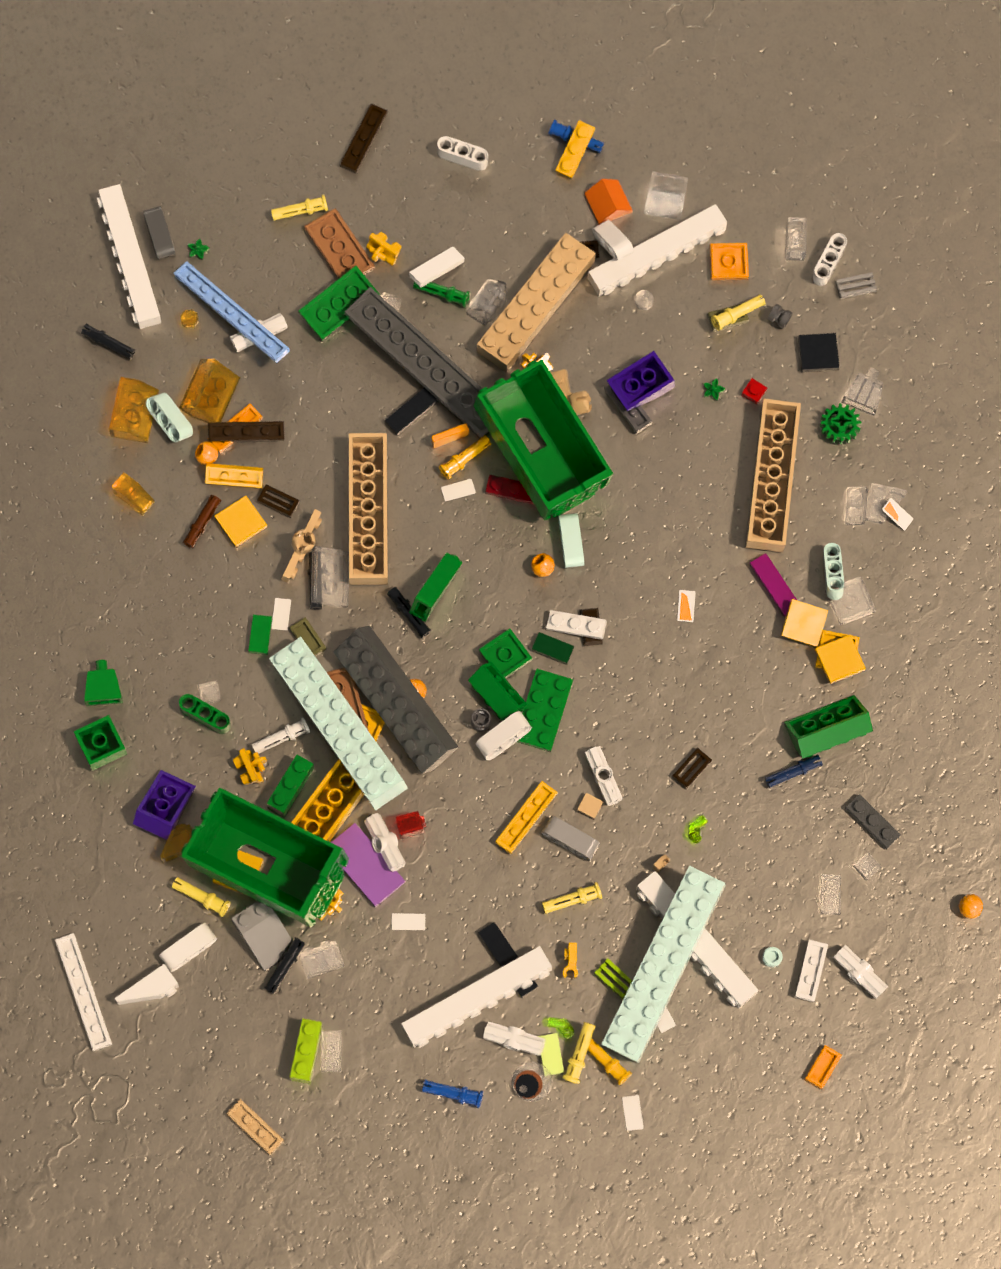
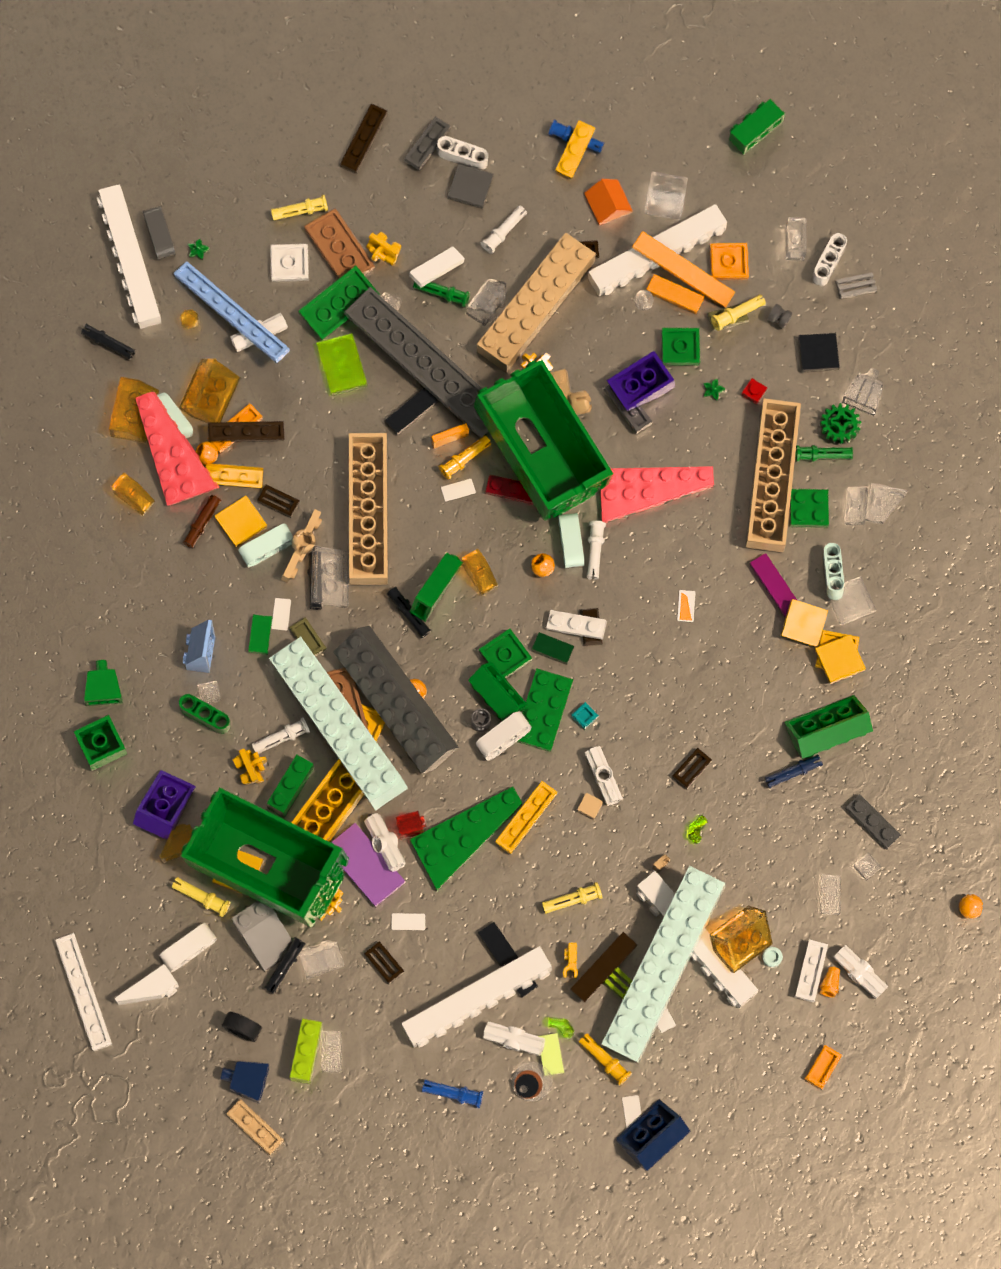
(174, 457): none -> coral wing
(200, 647): none -> light blue slope
(241, 1026): none -> black tyre
(247, 1079): none -> dark blue torso
(266, 545): none -> light aqua beam
(289, 262): none -> white tile
(341, 364): none -> clear neon green tile
(394, 975): none -> dark brown tile
(427, 143): none -> dark grey plate
(458, 838): none -> green wing
(470, 186): none -> dark grey tile
(479, 571): none -> clear yellow slope
(498, 235): none -> white pin
(570, 838): light grey beam -> none
(576, 1062): light yellow pin -> none
(584, 715): none -> teal tile
(595, 540): none -> white pin
(603, 967): none -> dark brown tile
(613, 240): white beam -> none
(645, 488): none -> coral wing
(653, 1135): none -> dark blue slope
(675, 294): none -> light orange tile
(680, 346): none -> green plate
(683, 269): none -> light orange tile
(742, 938): none -> clear yellow slope
(756, 126): none -> green brick
(809, 508): none -> green plate
(811, 453): none -> green pin
(830, 984): none -> light orange cone
(897, 514): white sticker -> none

